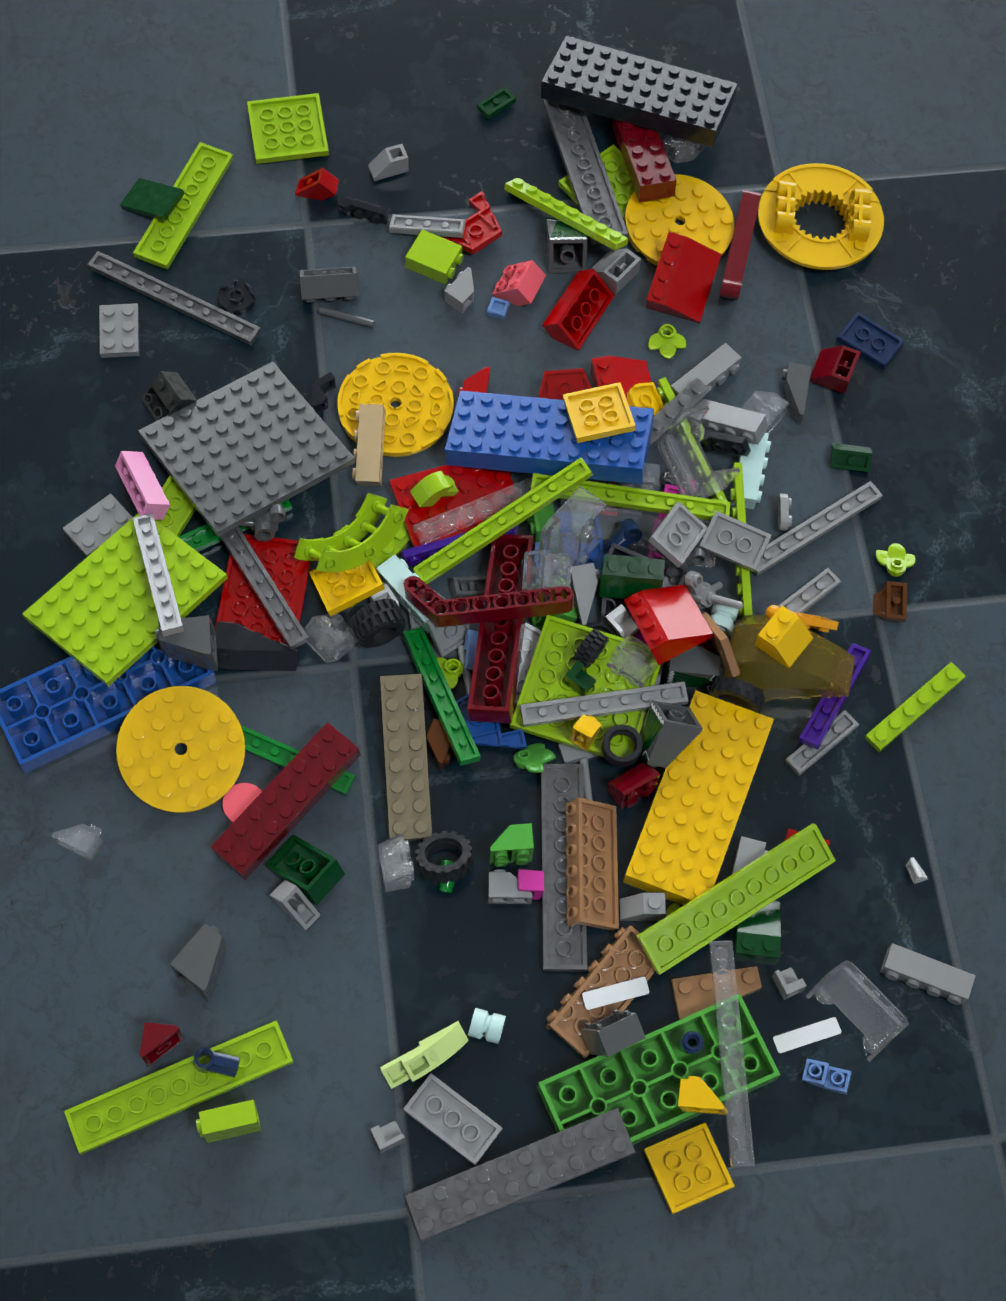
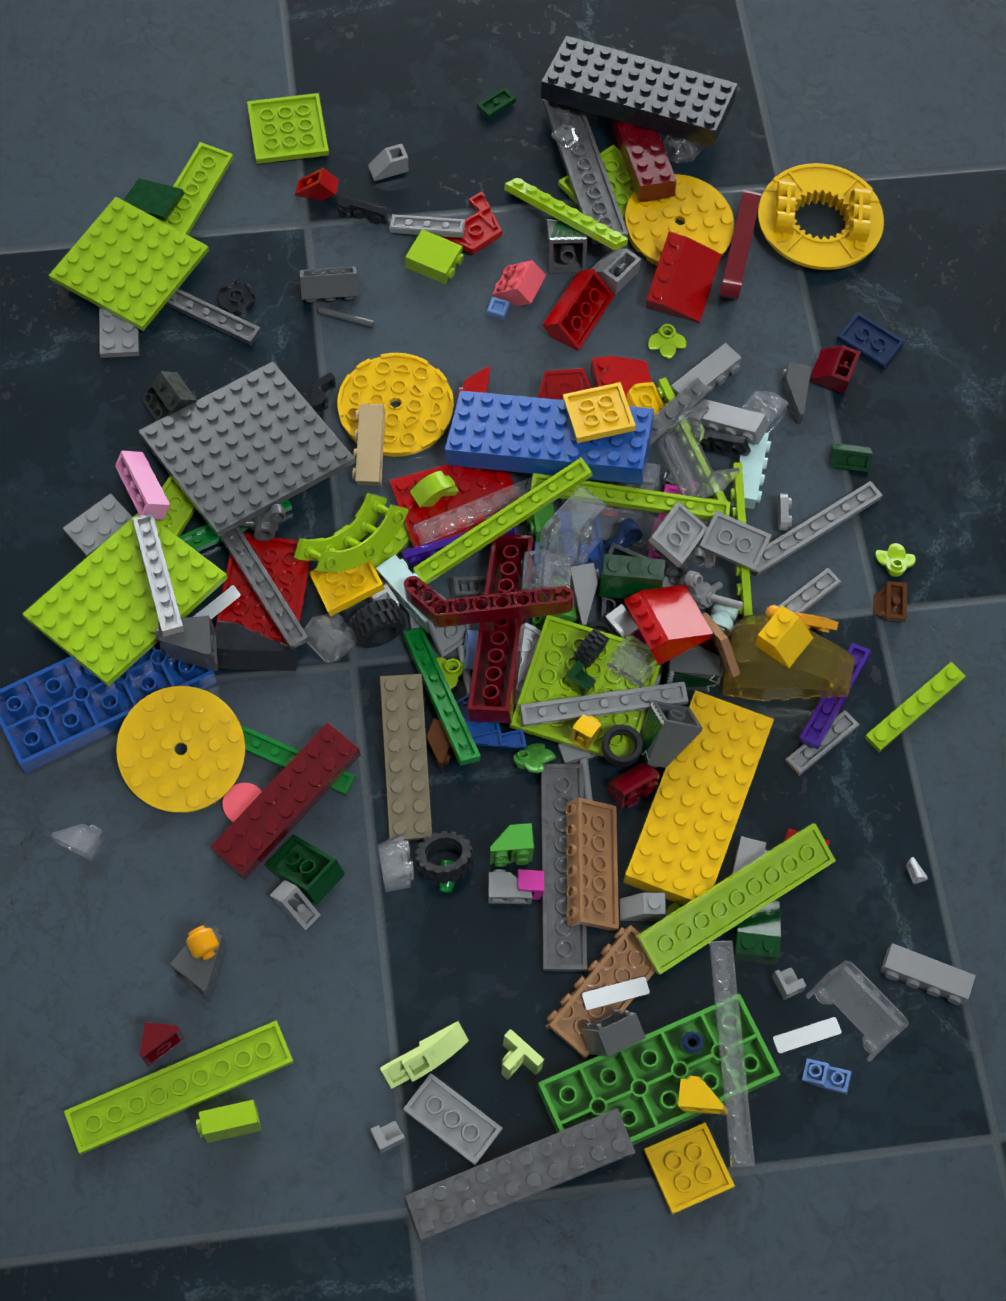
(129, 263): none -> lime plate
(202, 943): none -> light orange head
(219, 1063): dark blue piece -> none
(220, 603): none -> white sticker
(461, 292): light grey slope -> none
(486, 1025): light aqua wheel -> none
(519, 1054): none -> yellowish green bracket
(565, 135): none -> clear slope
(697, 991): medium nougat wing -> none
(738, 693): black tyre -> none

